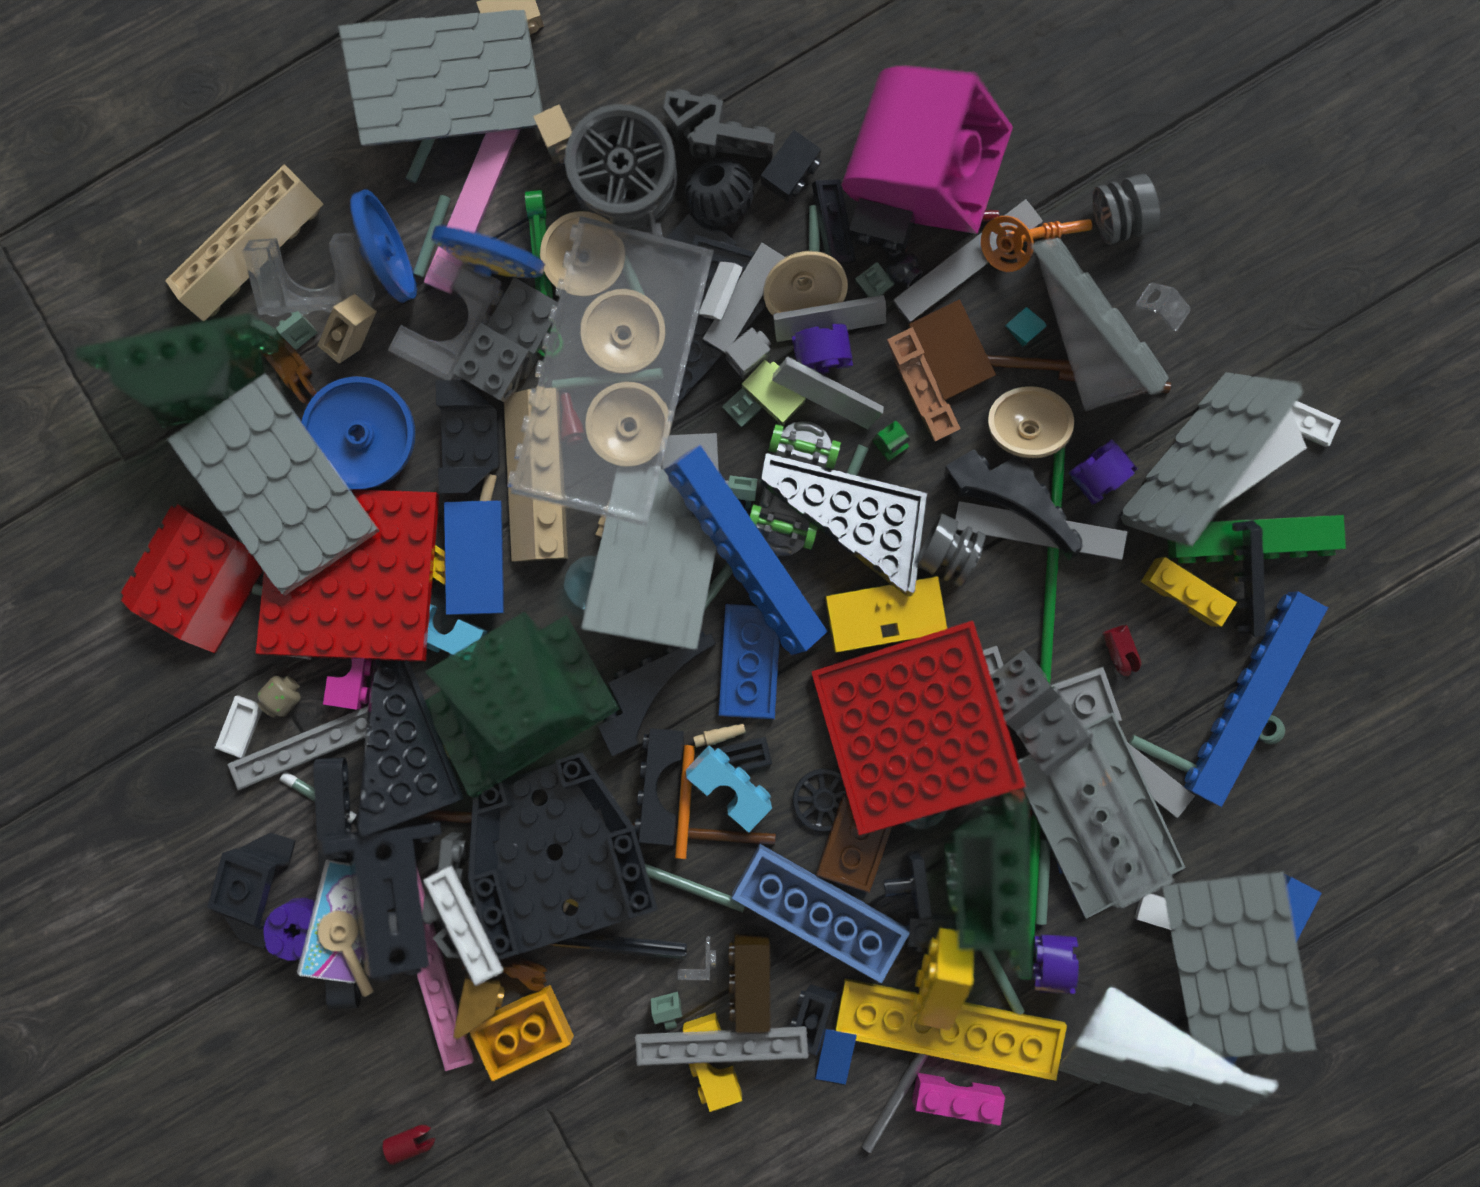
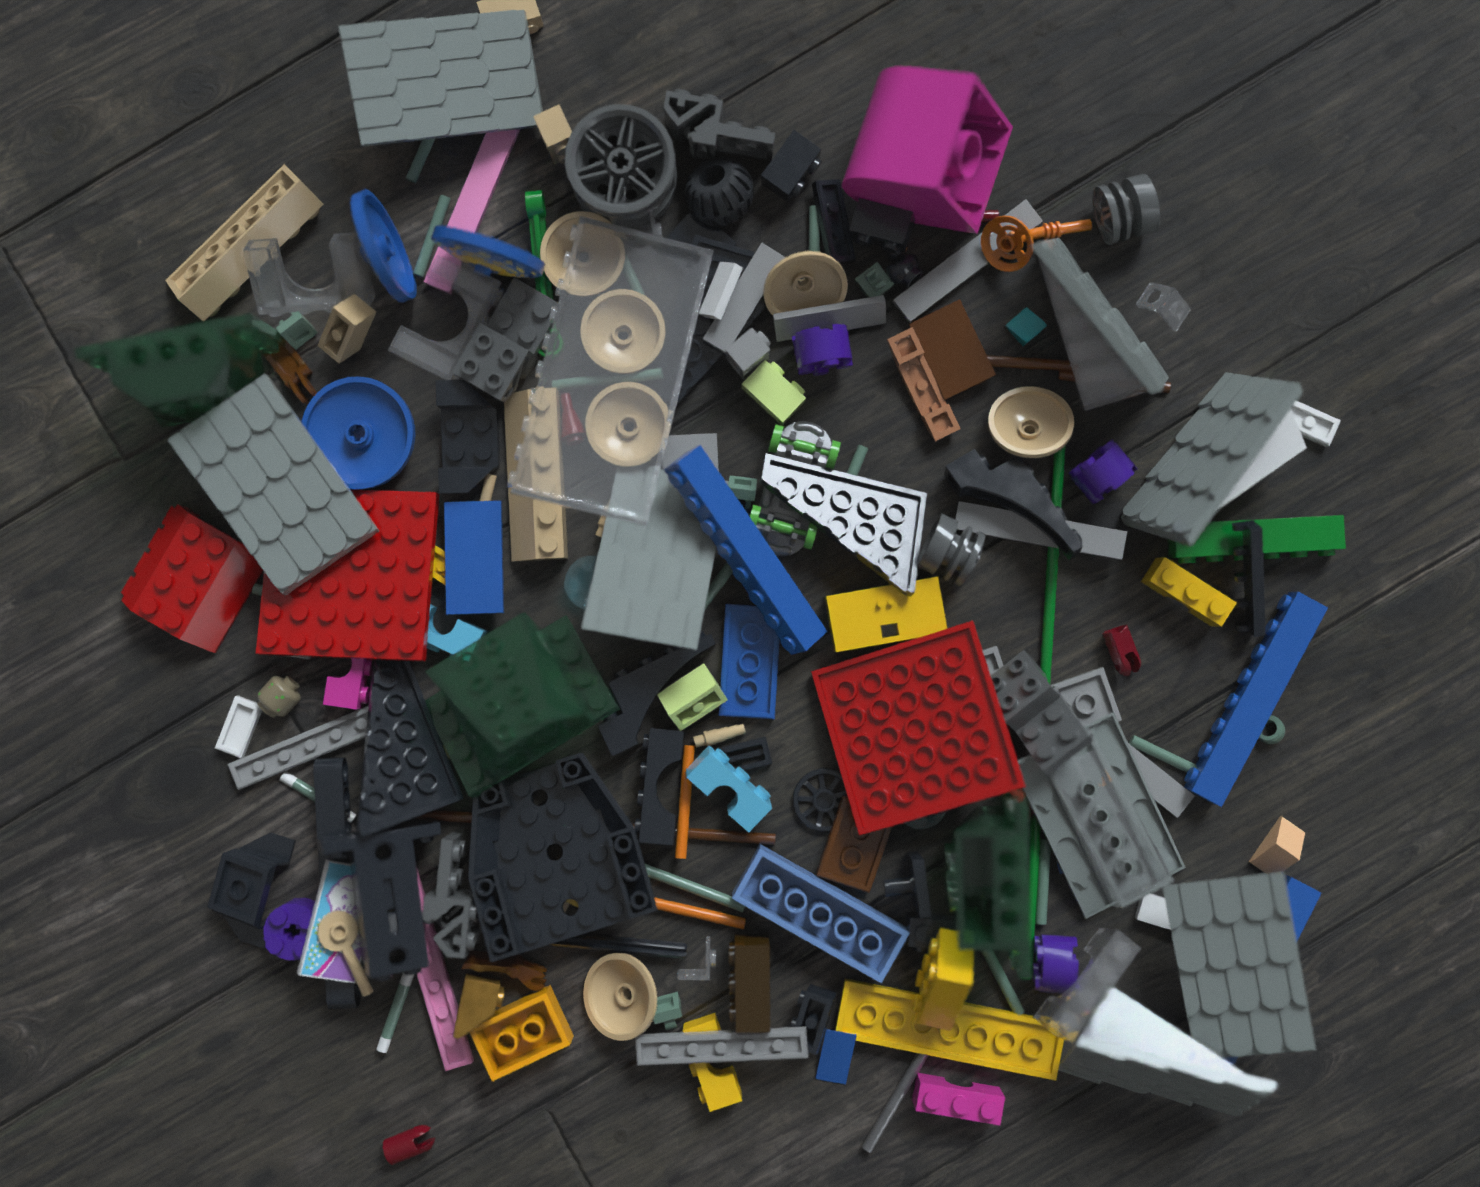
(394, 1013): none -> sand green bar
(463, 925): white tile -> none
(609, 998): none -> tan dish
(692, 697): none -> yellowish green brick
(700, 913): none -> orange bar
(742, 407): sand green tile -> none
(827, 393): light grey tile -> none
(891, 440): green leg -> none
(1068, 1013): none -> clear arch
(1279, 848): none -> light nougat slope

